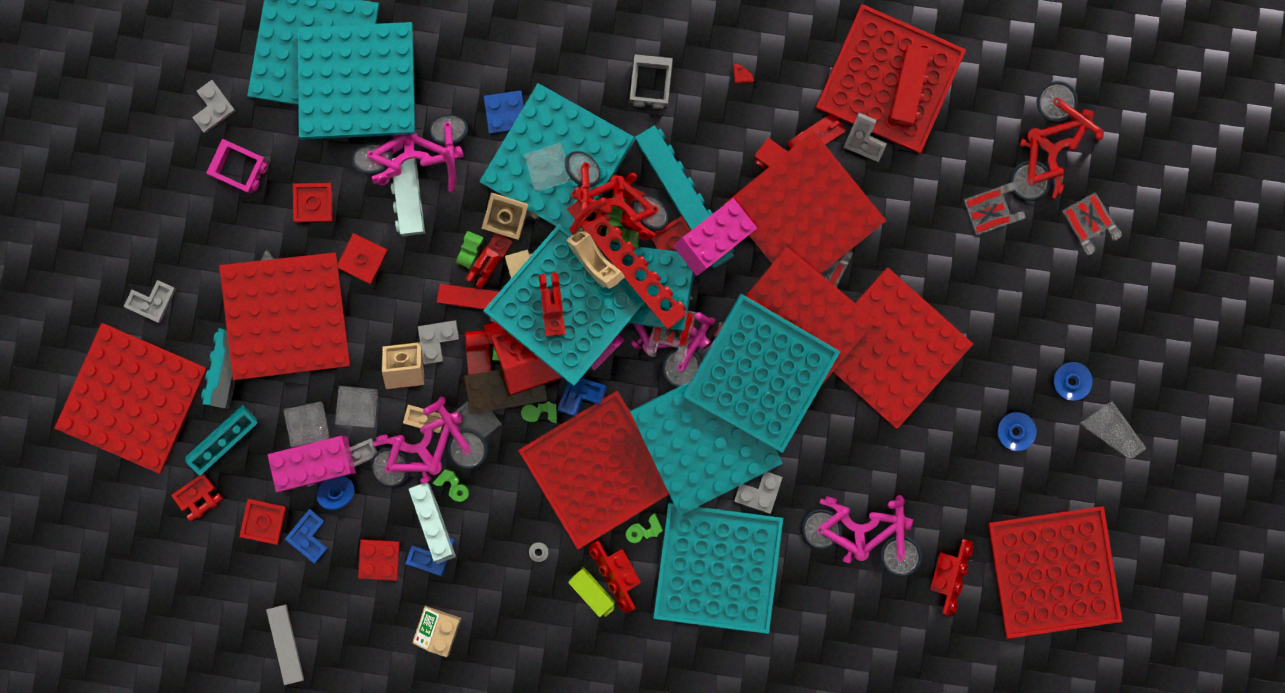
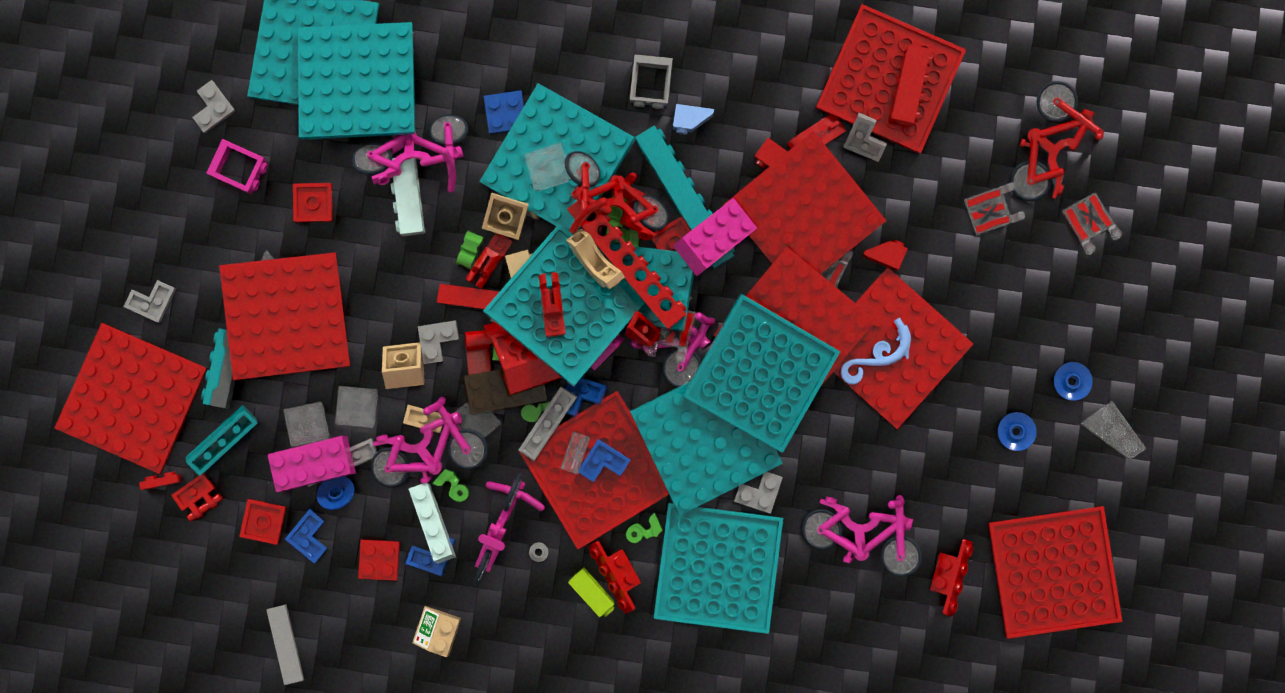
(153, 481): none -> red plate
(362, 258): red plate -> none
(492, 541): none -> dark pink piece
(547, 423): none -> light grey tile
(575, 453): none -> clear plate
(601, 456): none -> blue plate
(642, 330): none -> red slope
(690, 118): none -> light blue slope
(742, 75): red tile -> none
(887, 254): none -> red slope
(903, 350): none -> light blue plant

